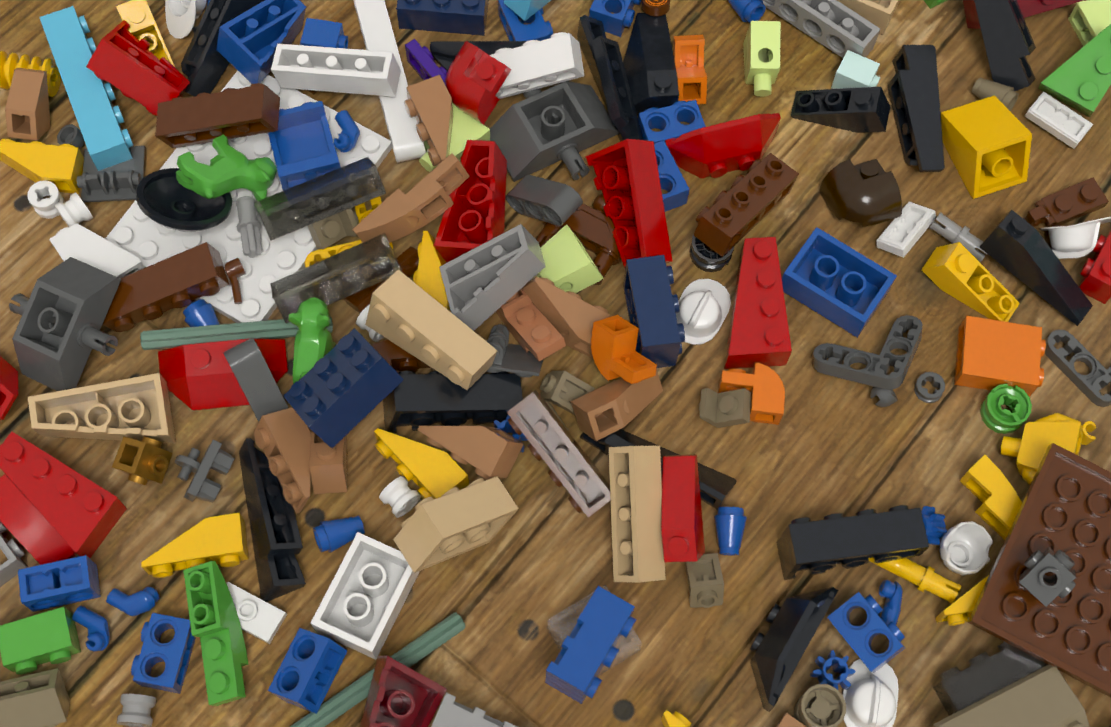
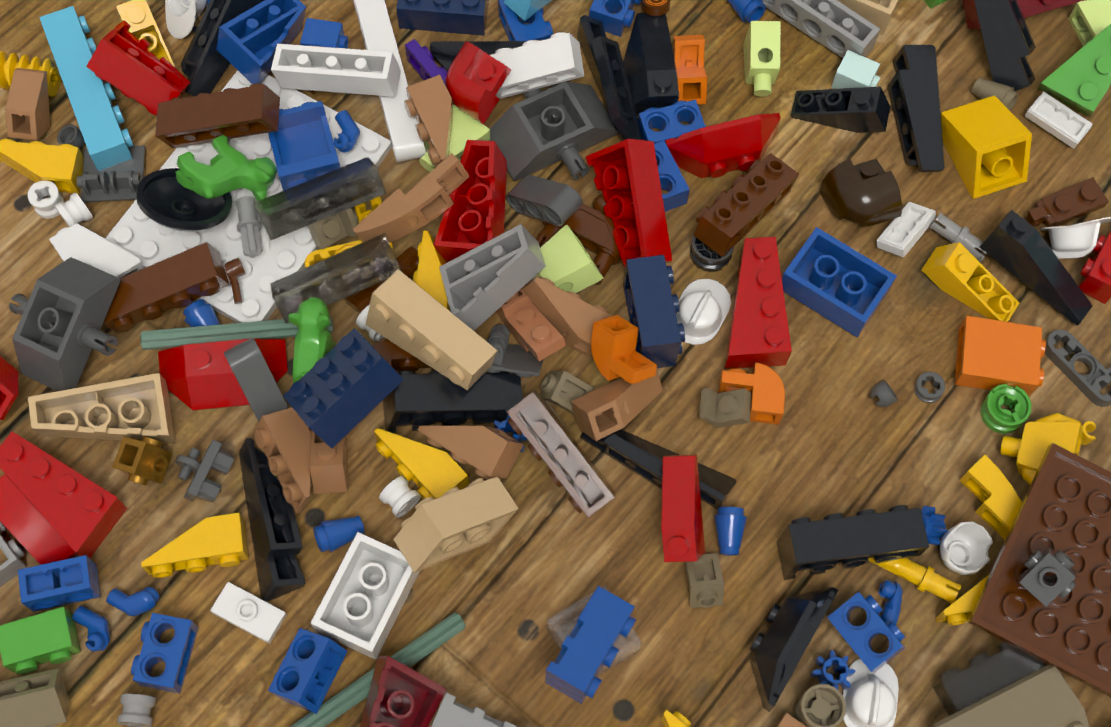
(220, 632): bright green slope -> none
(636, 513): tan brick -> none
(876, 365): dark grey beam -> none

